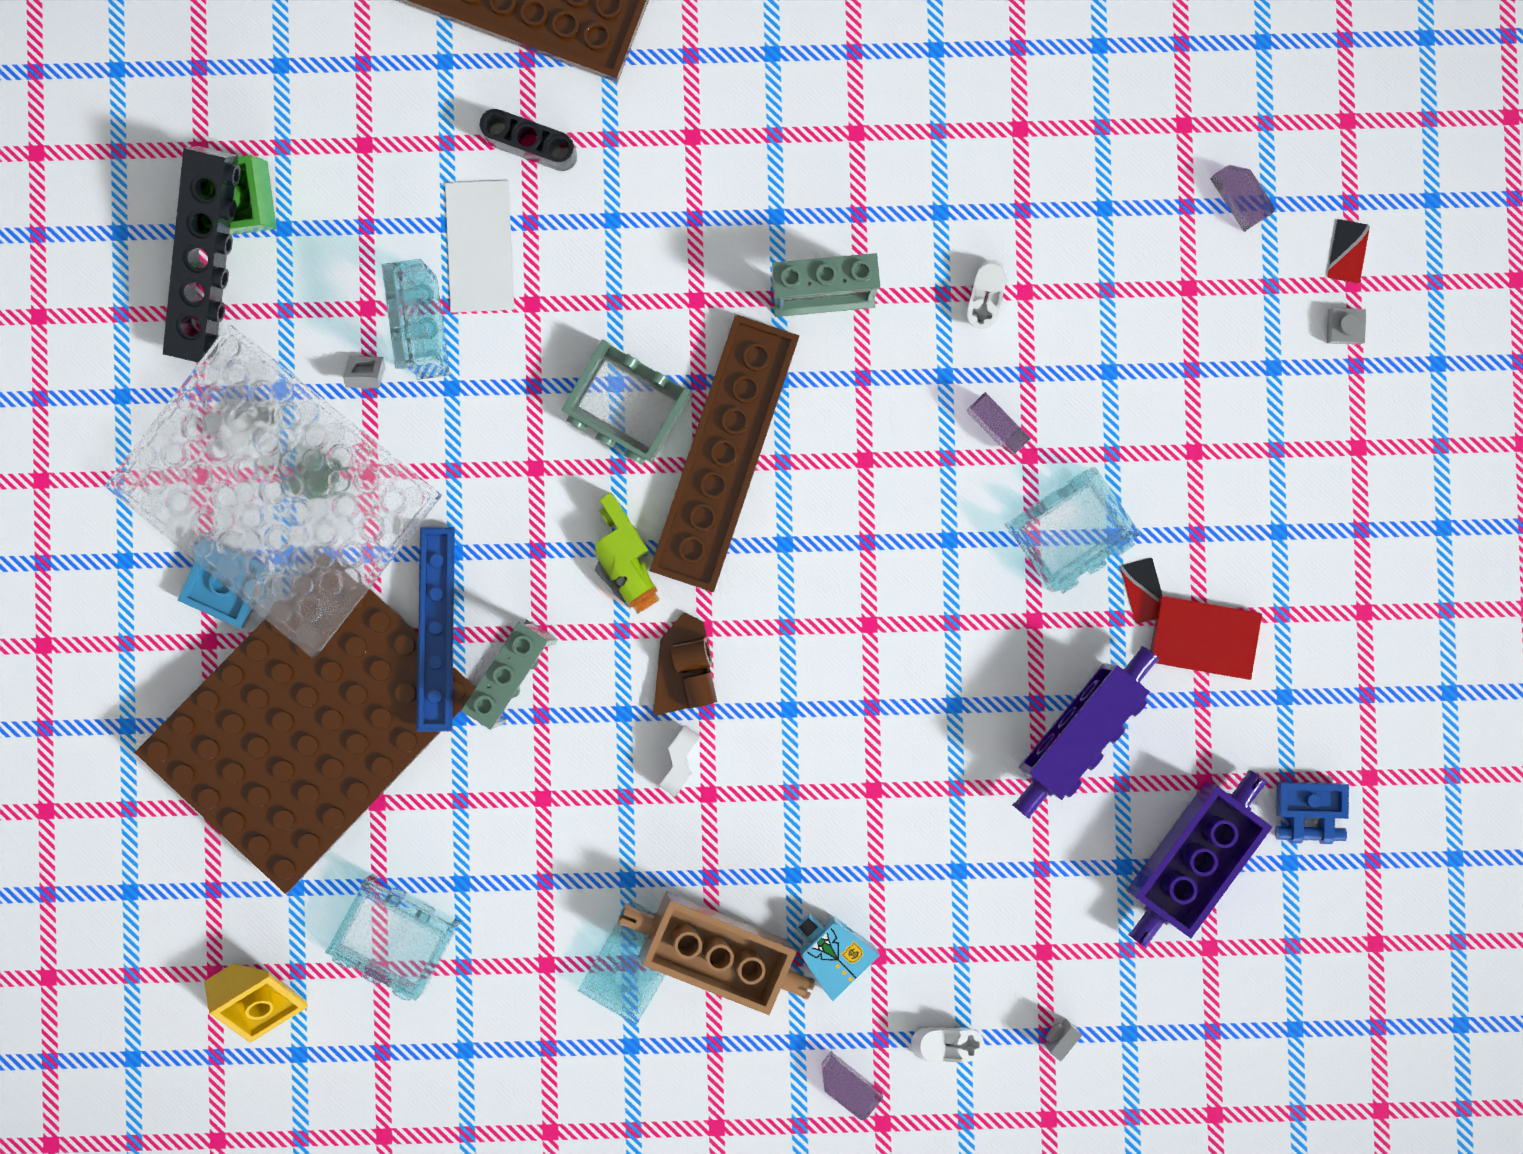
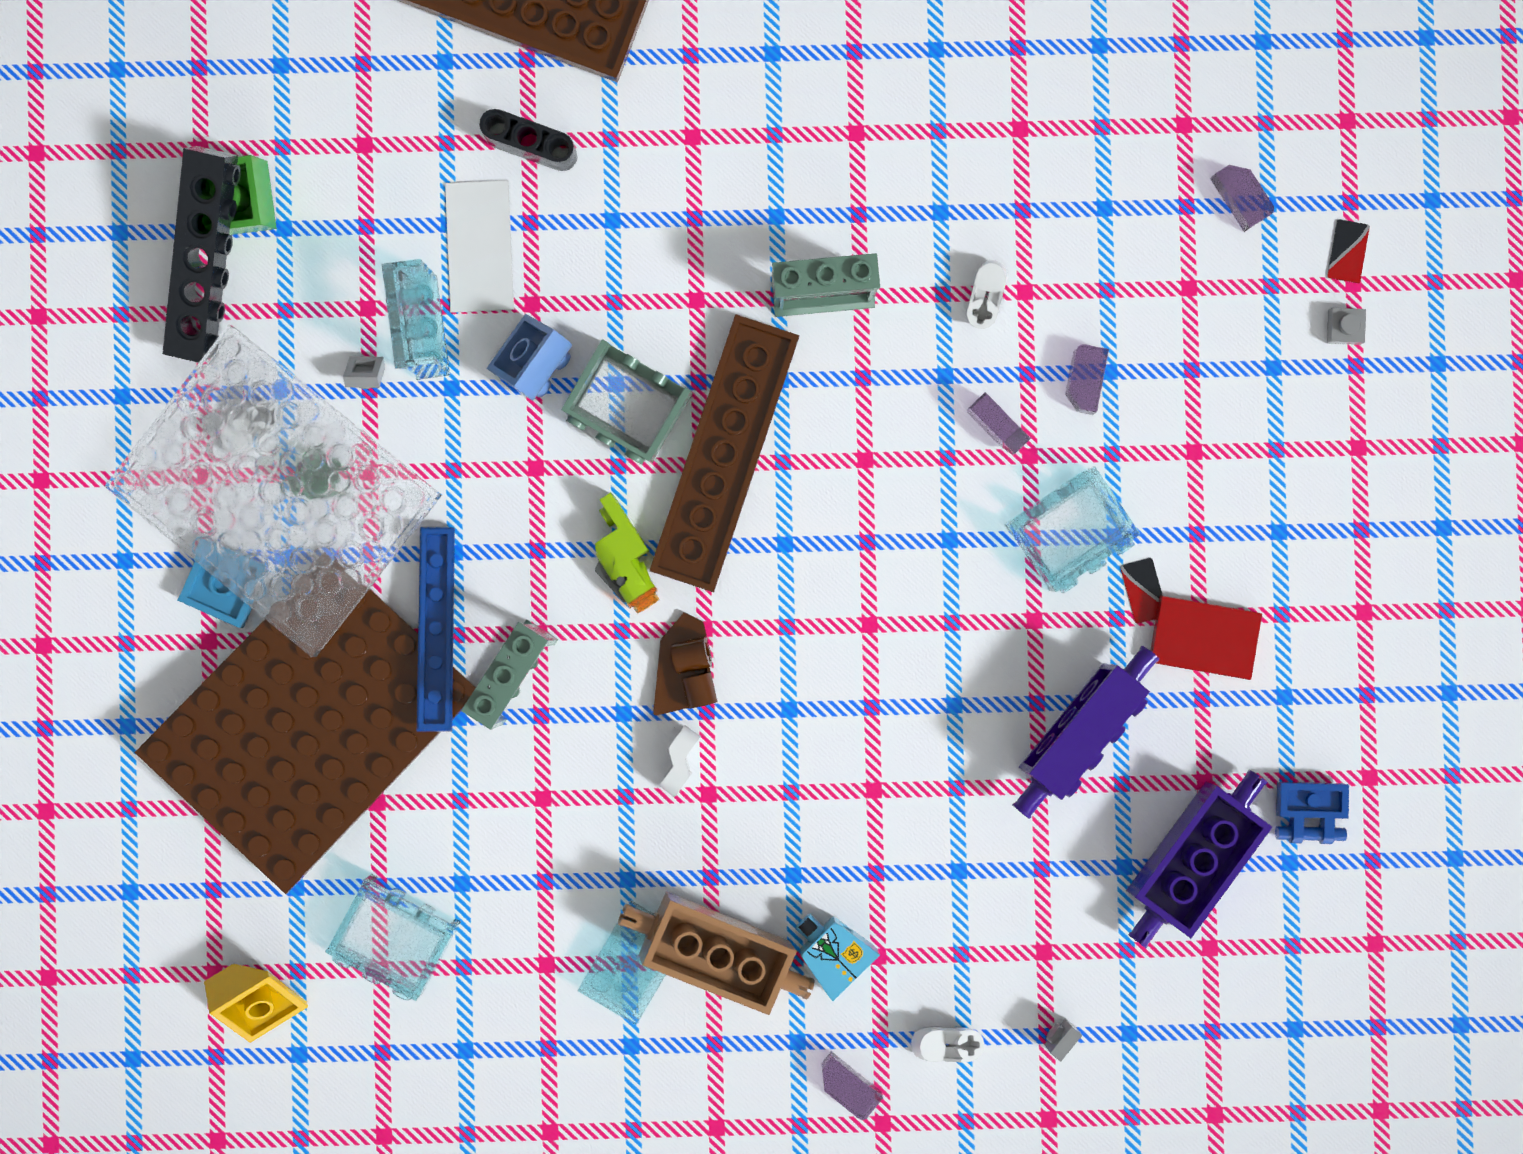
(531, 357): none -> medium blue brick
(1086, 378): none -> clear purple piece

